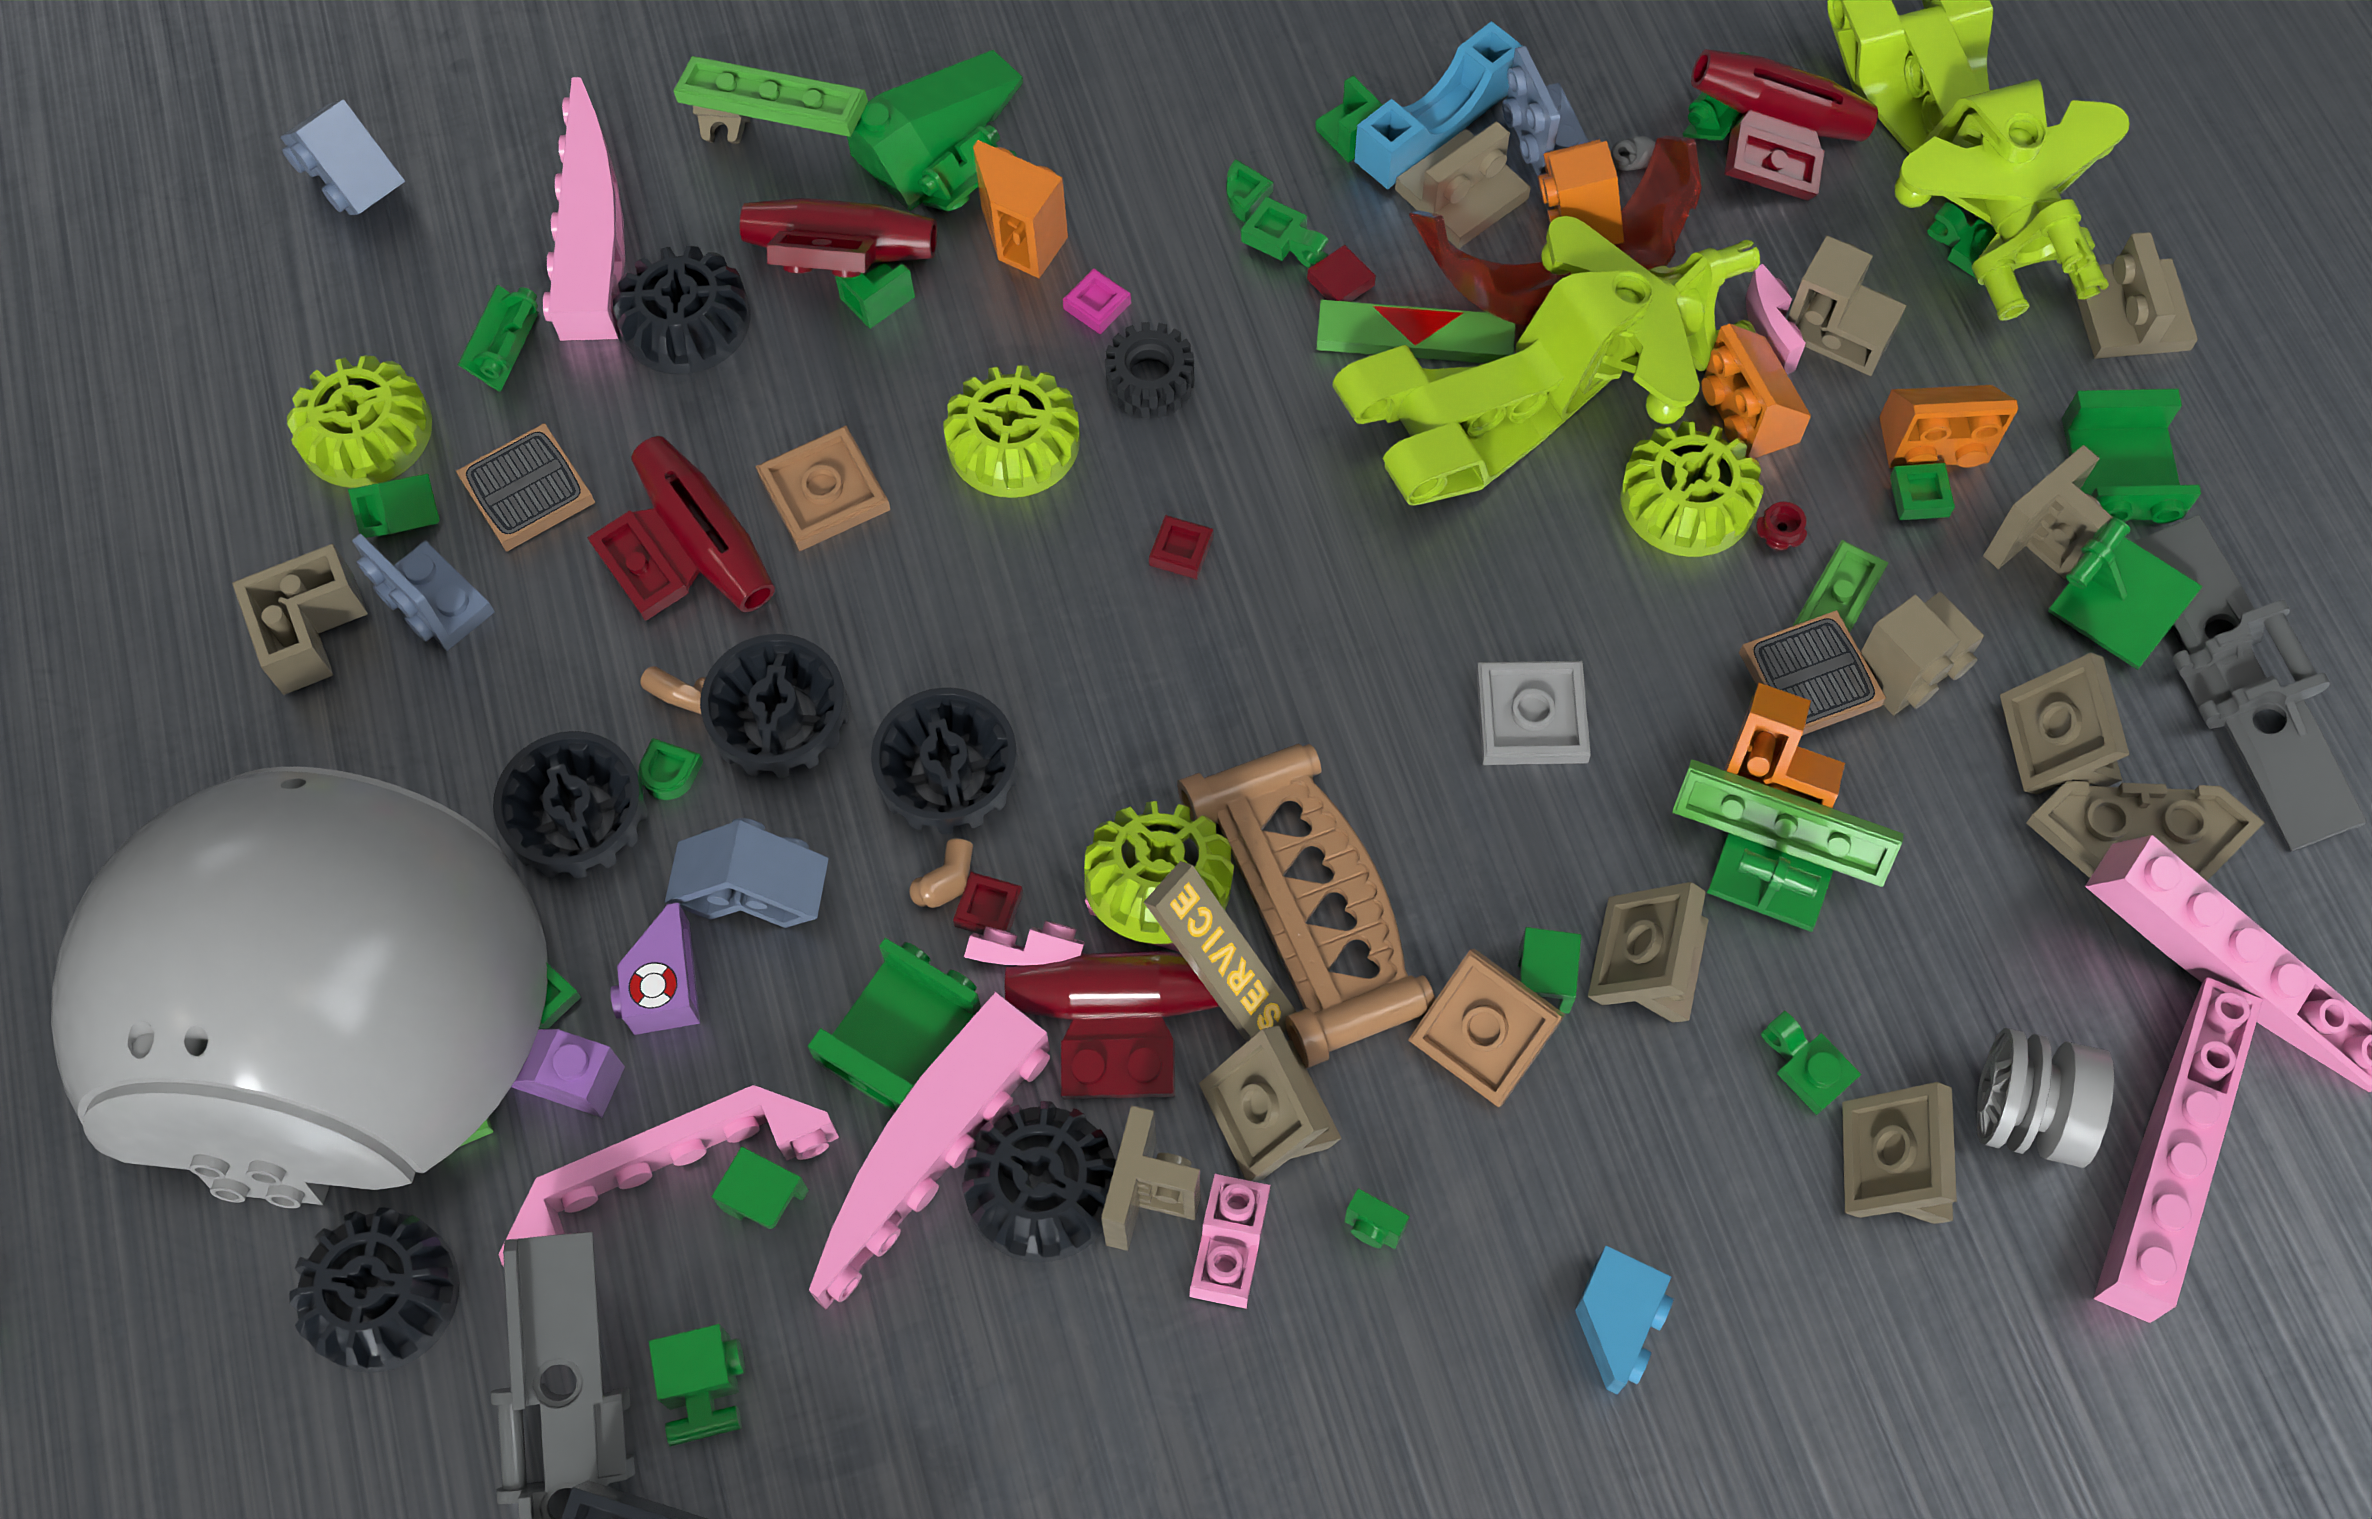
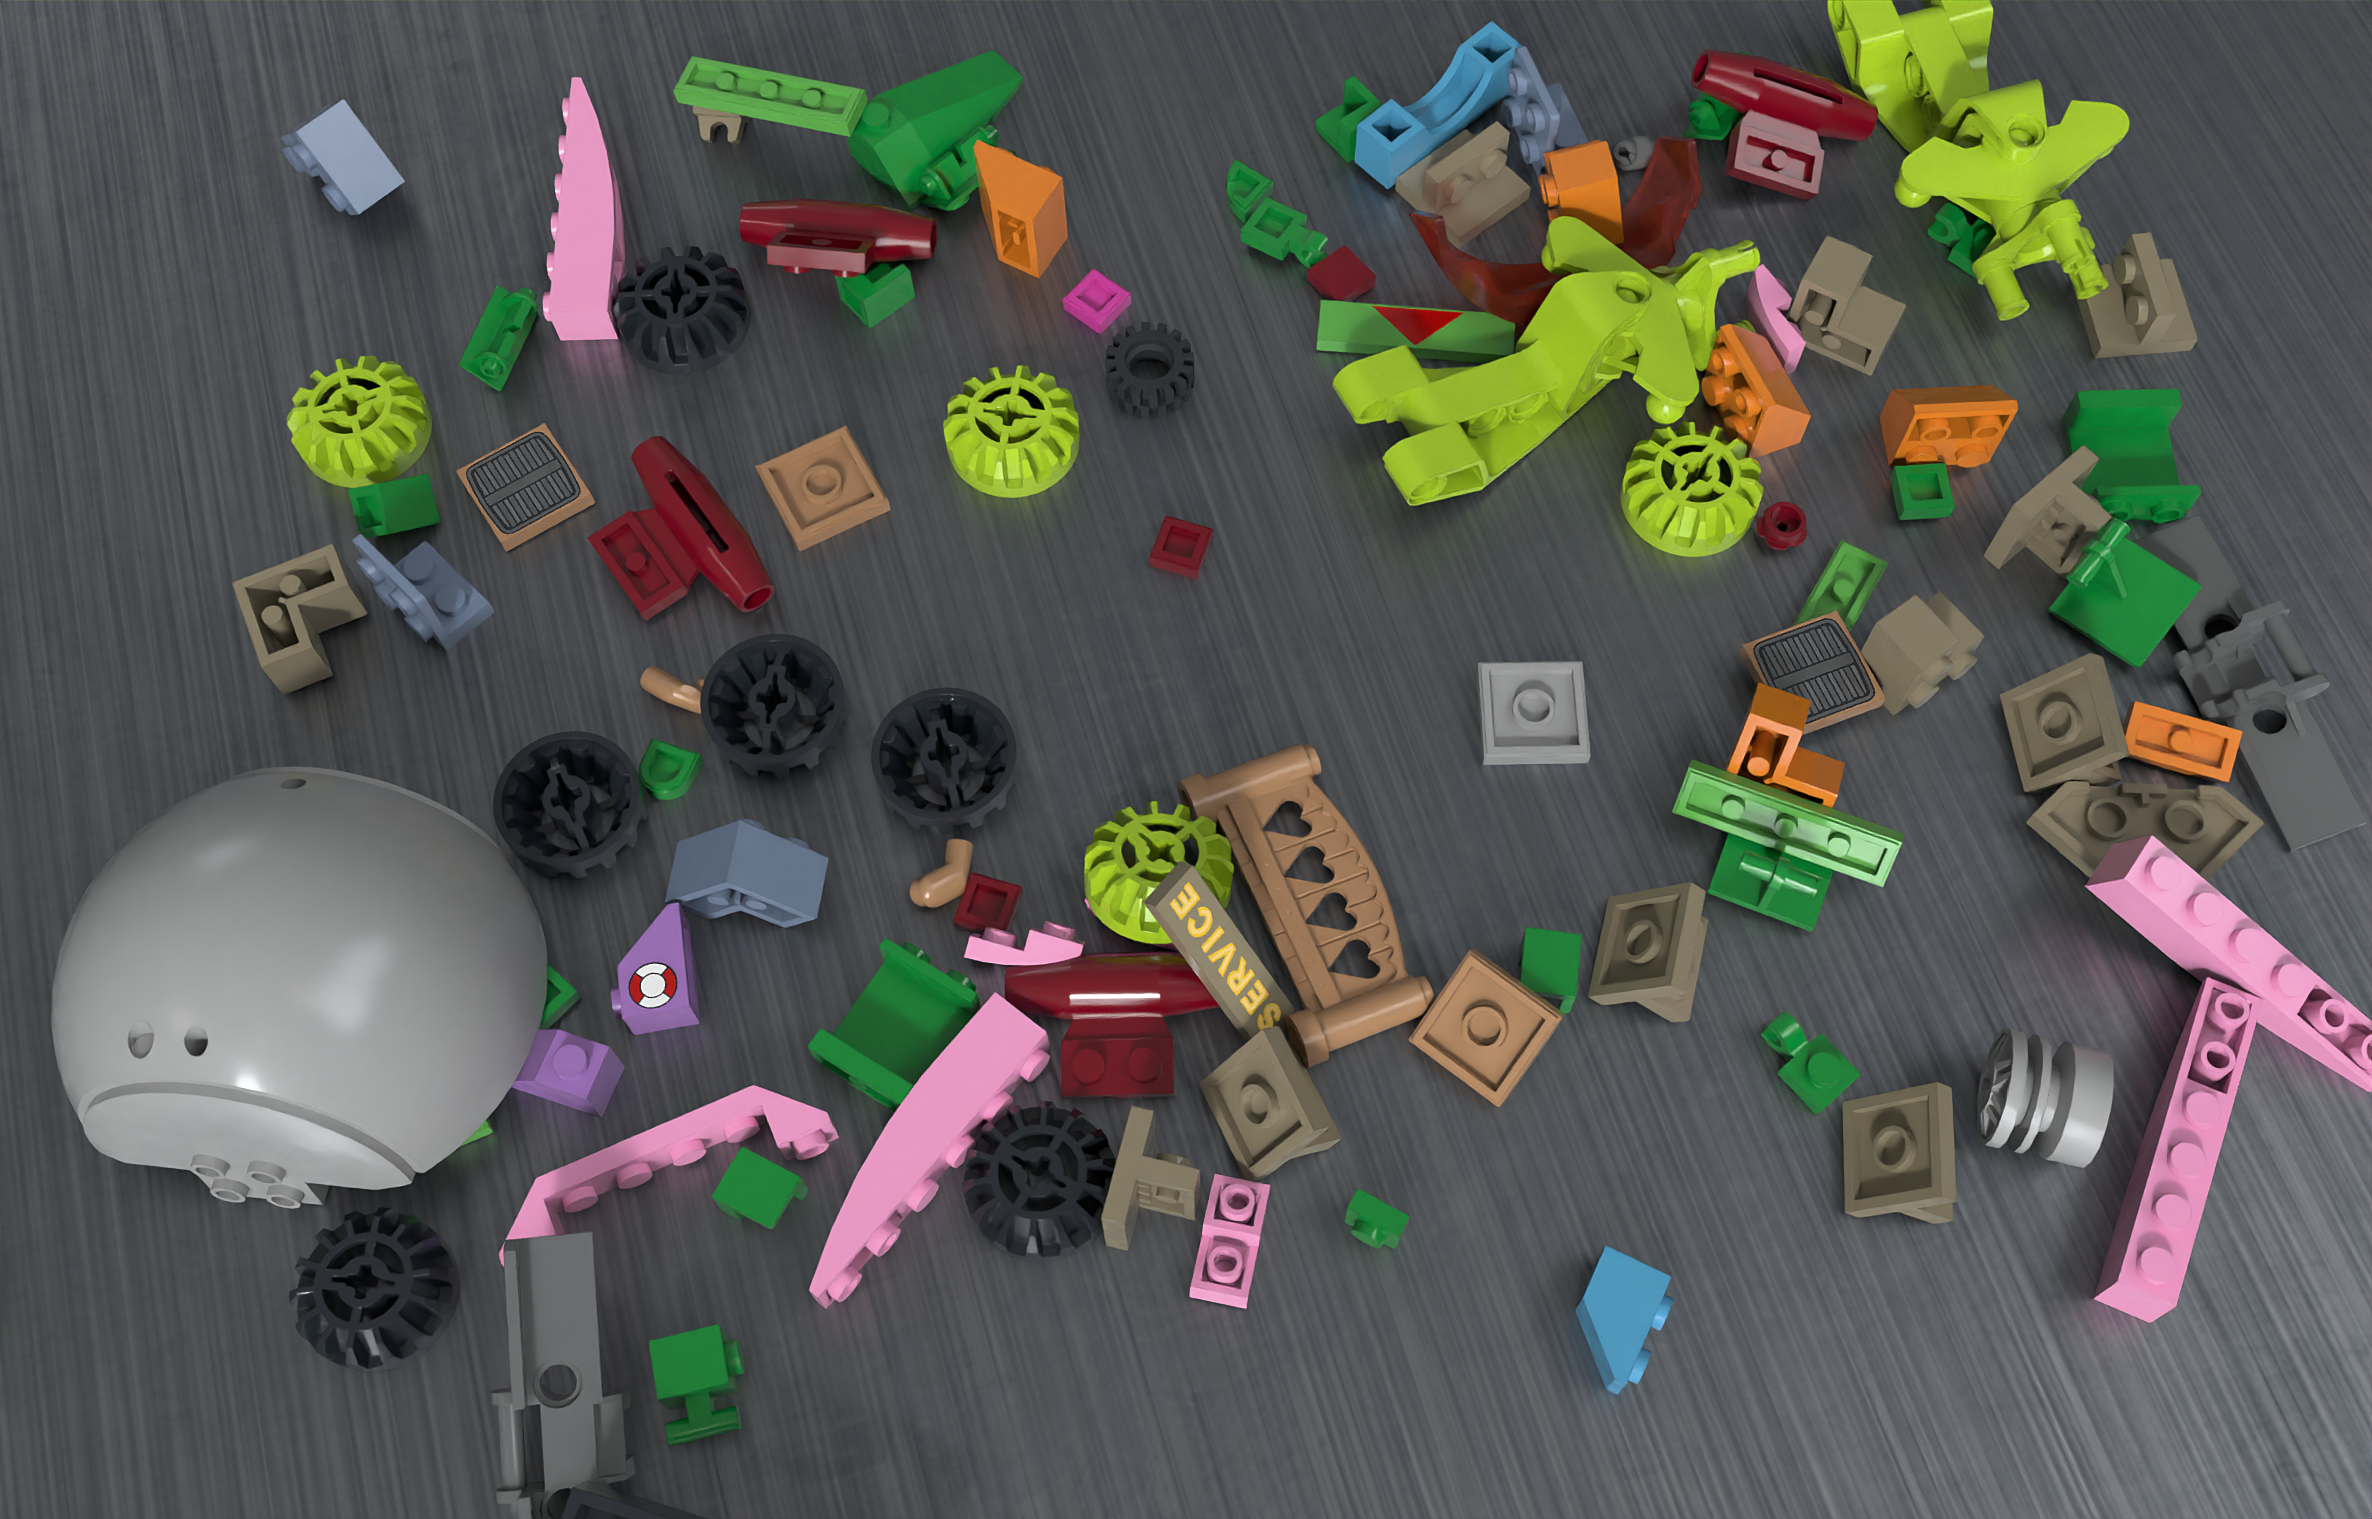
(2180, 742): none -> orange plate

